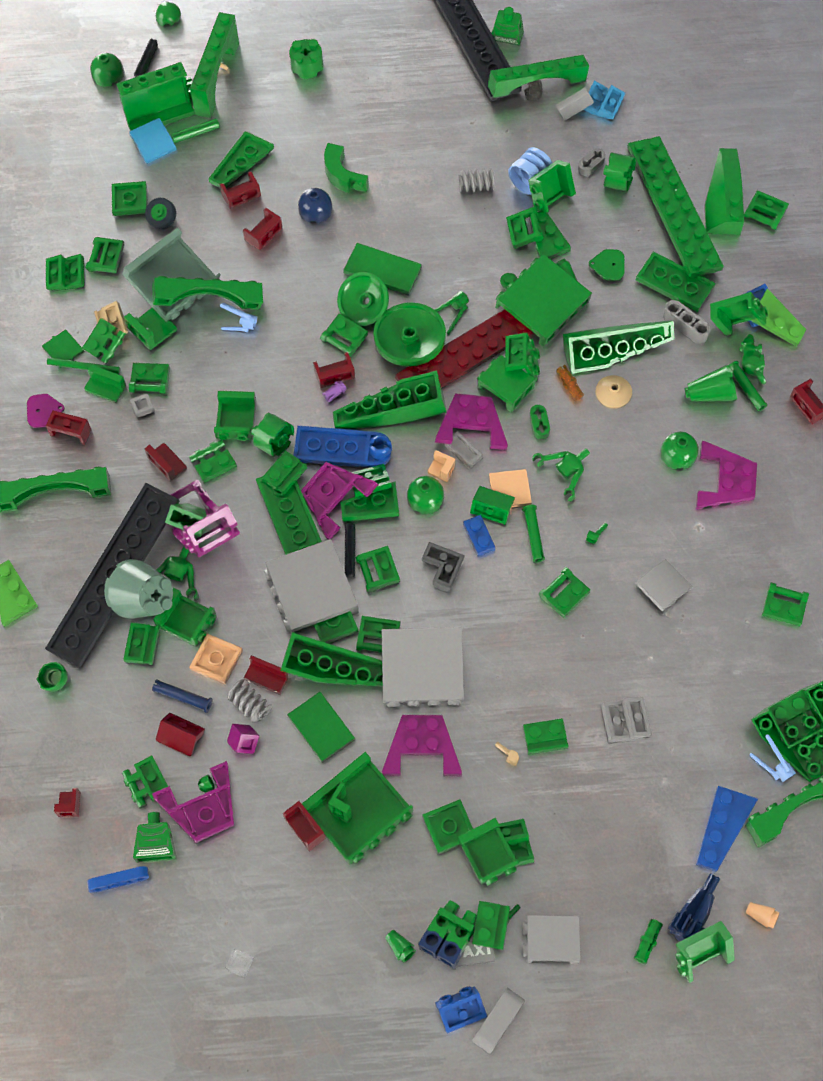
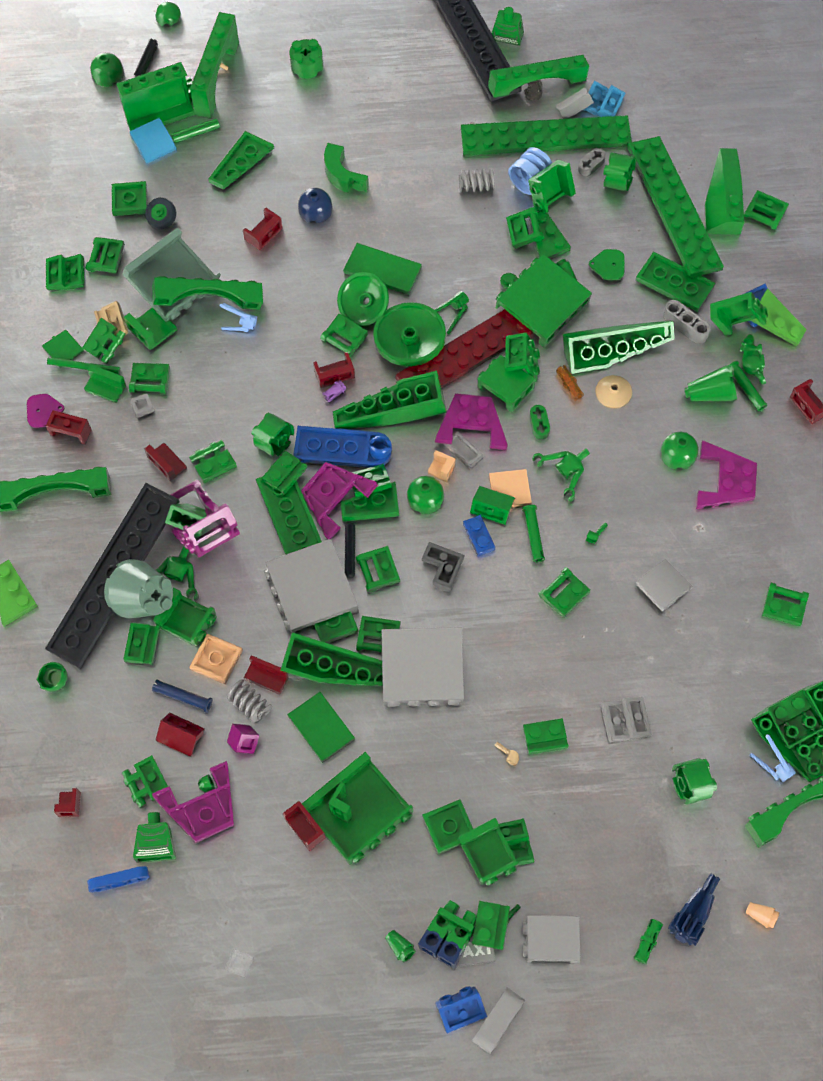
(235, 415): green panel -> none
(241, 193): dark red panel -> none
(422, 737): magenta wing -> none
(545, 135): none -> green plate
(693, 780): none -> green brick
(703, 947): green panel -> none
(724, 823): blue wing -> none

